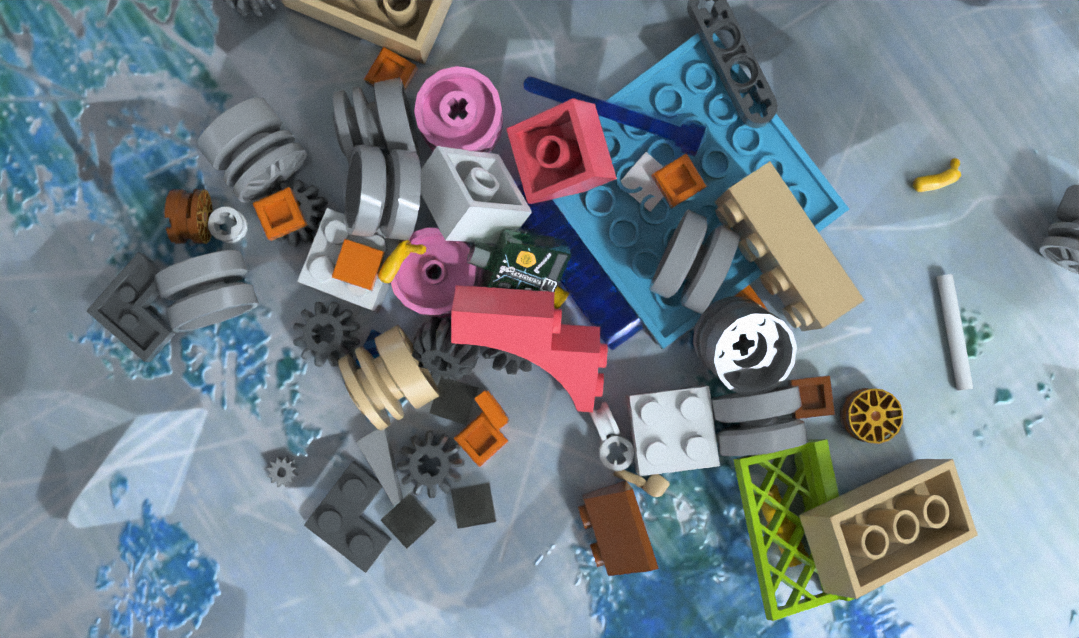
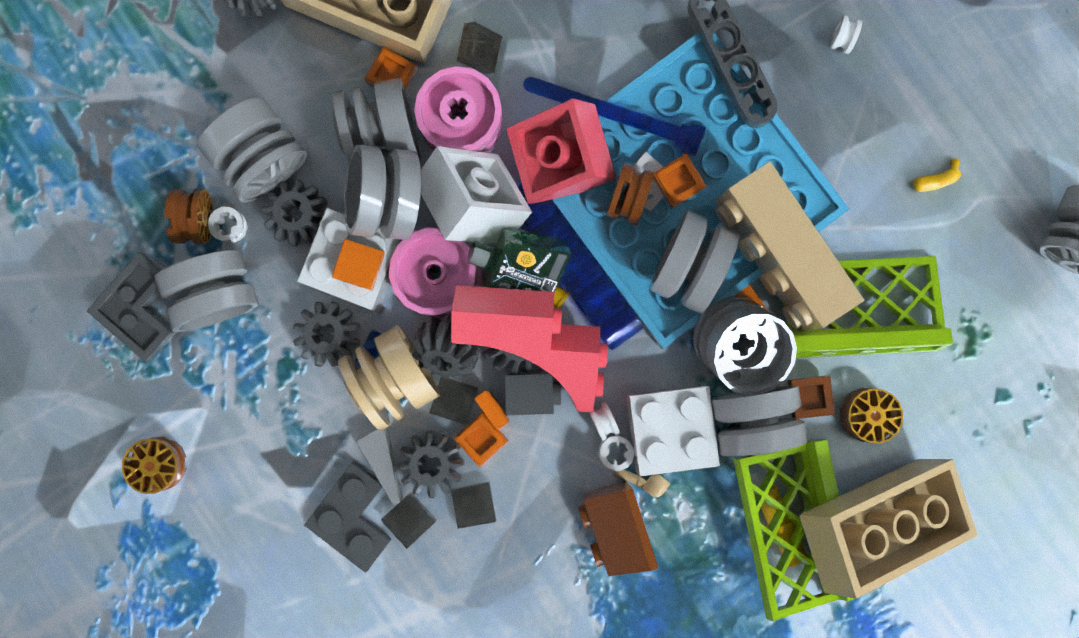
(154, 465): none -> dark orange wheel
(279, 214): orange tile -> none
(290, 471): light grey piece -> none
(396, 258): yellow piece -> none
(479, 48): none -> clear smoke plate
(531, 394): none -> dark grey brick
(634, 196): none -> dark orange wheel
(846, 34): none -> white bush
(875, 338): none -> lime fence
(954, 332): white bar -> none

